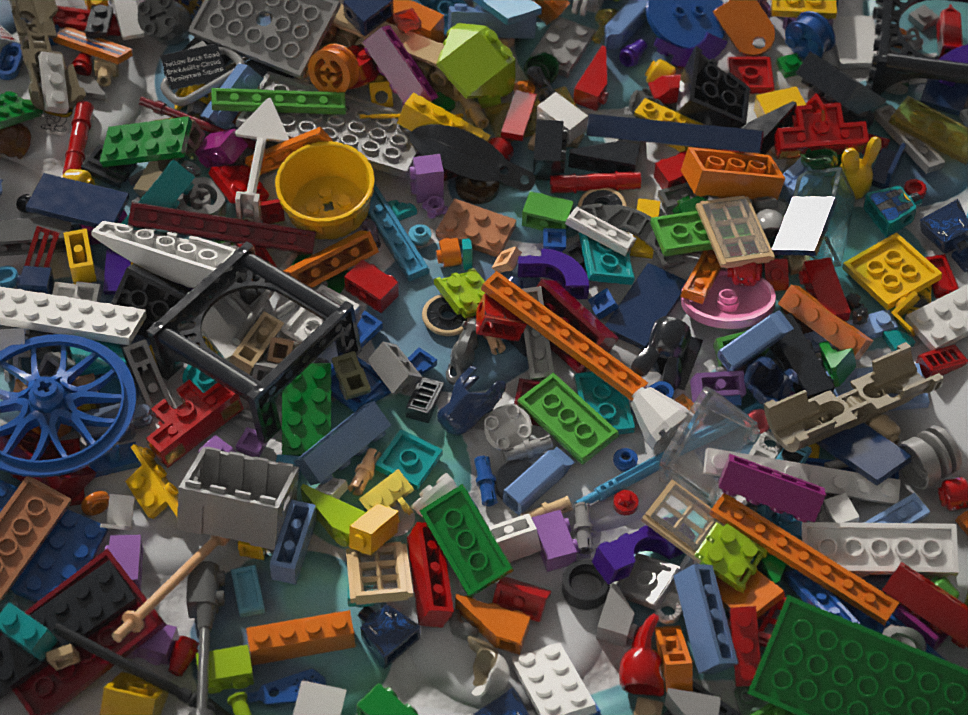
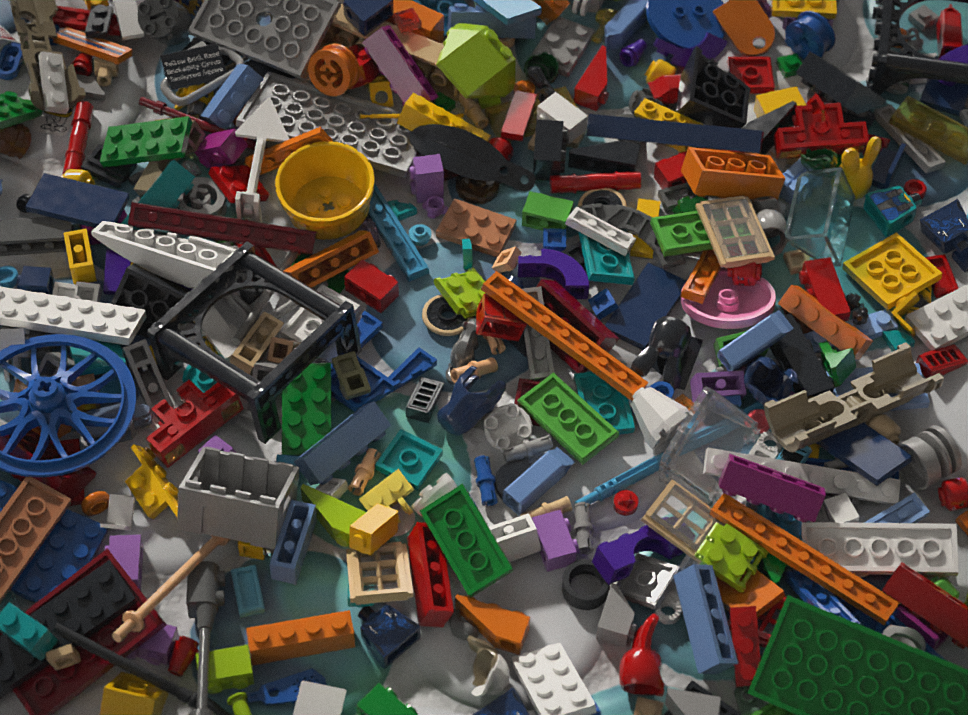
(47, 232): red tile -> none
(117, 460): blue tile -> none
(250, 444): medium lavender plate -> none
(272, 211): red bracket -> none
(284, 101): bright green tile -> none
(394, 368): light grey hinge -> none
(449, 252): orange plate -> none
(483, 367): none -> light nougat pin
(521, 597): red panel -> none
(625, 465): blue plate -> none
(675, 658): orange slope -> none
(777, 273): red bracket -> none
(804, 226): tile -> none
(854, 41): white tile -> none

